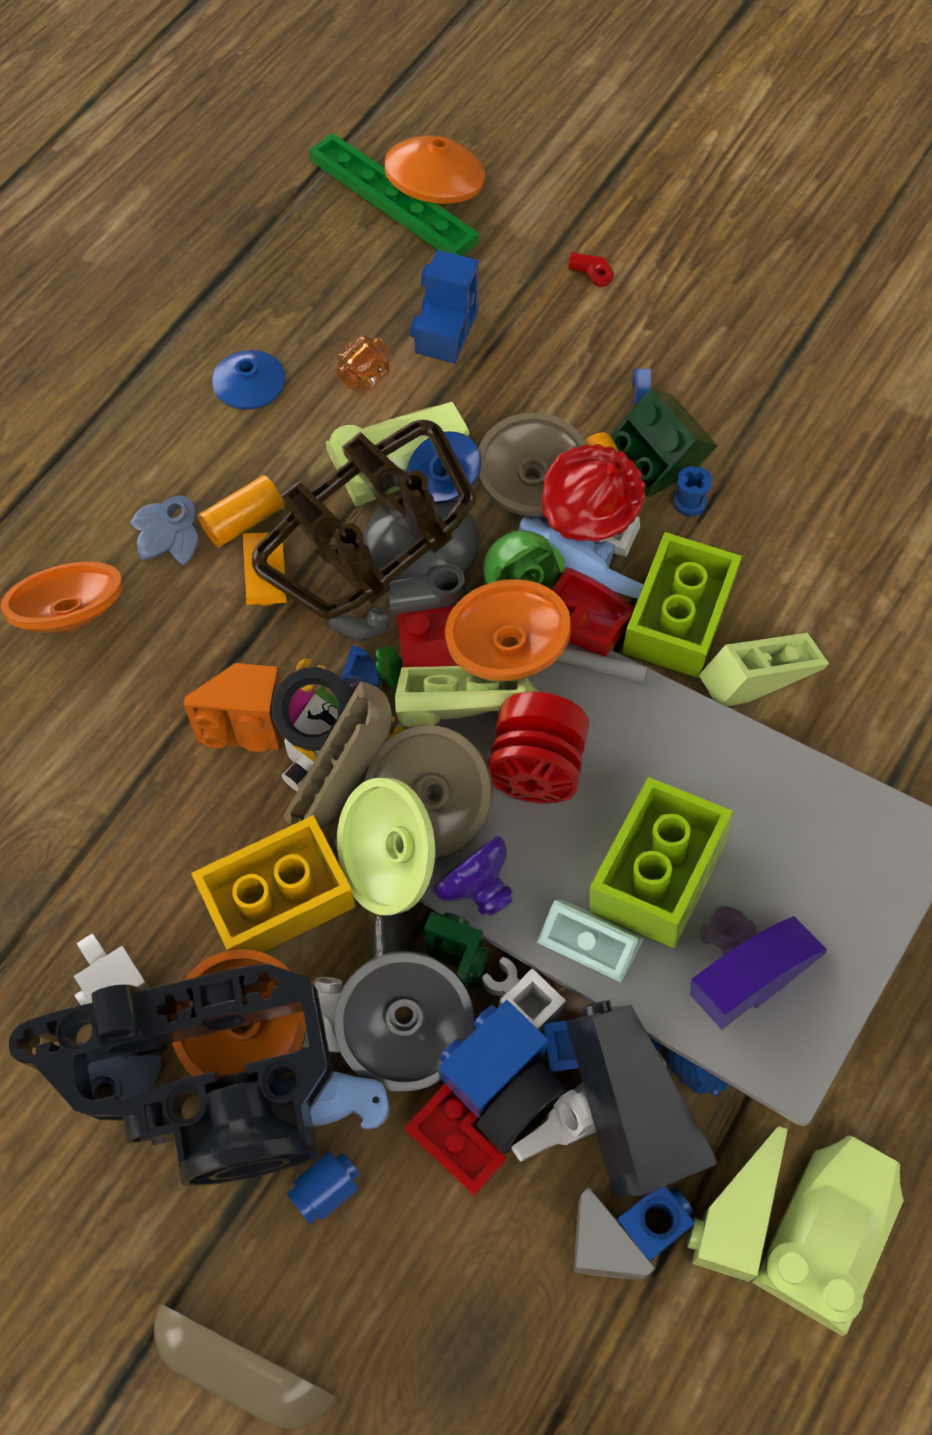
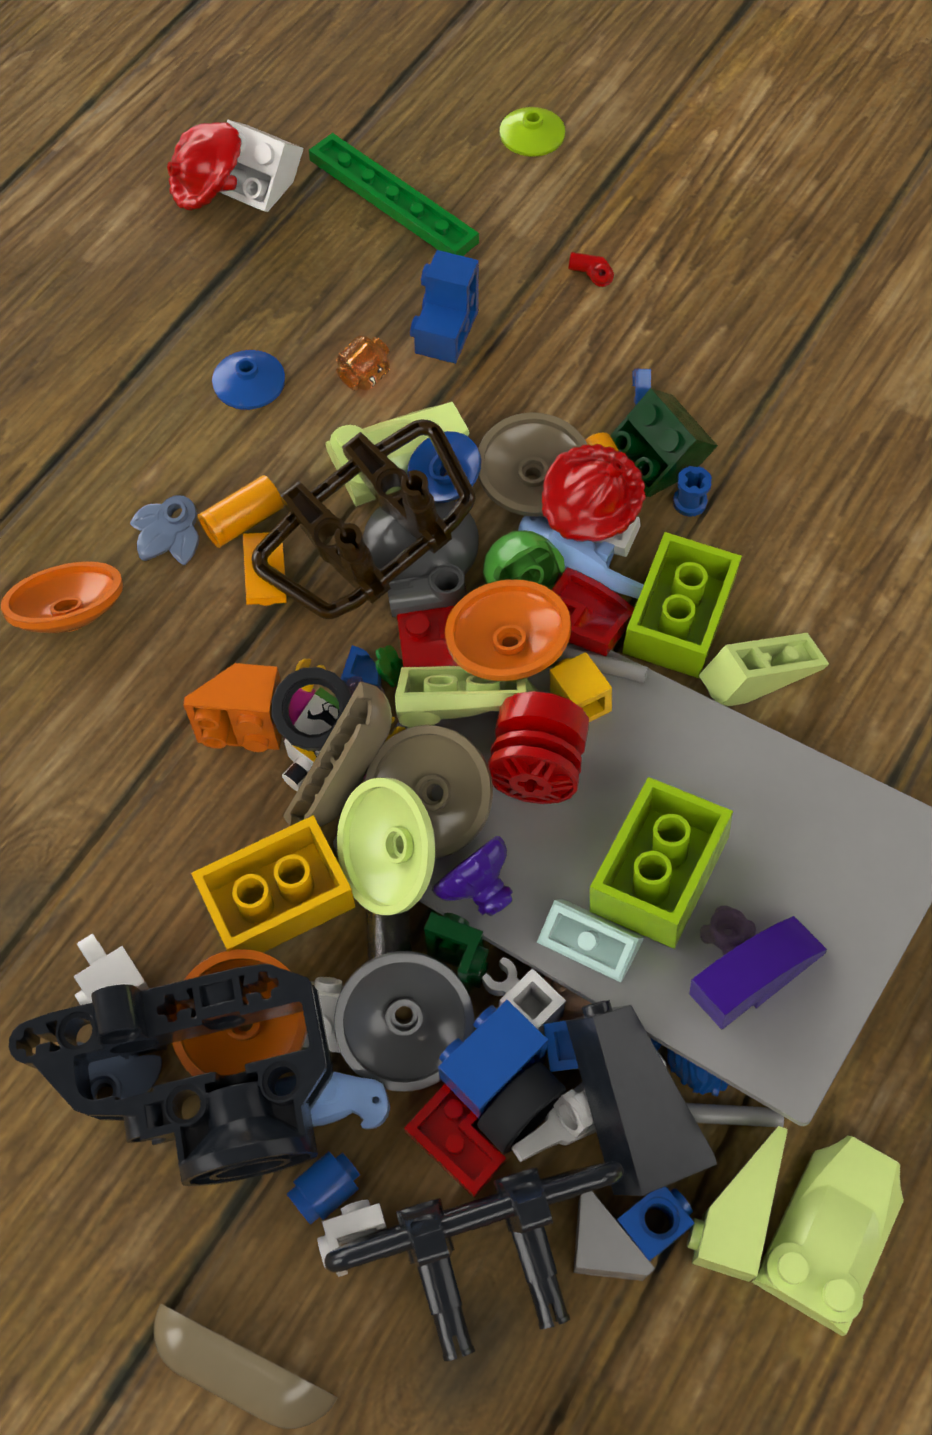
(203, 164): none -> red piece
(263, 168): none -> white slope
(355, 1222): none -> white bracket
(364, 628): dark grey arm -> none
(427, 1233): none -> black piece
(434, 169): orange dish -> none
(532, 131): none -> lime dish
(582, 684): none -> yellow brick
(735, 1115): none -> light grey bar

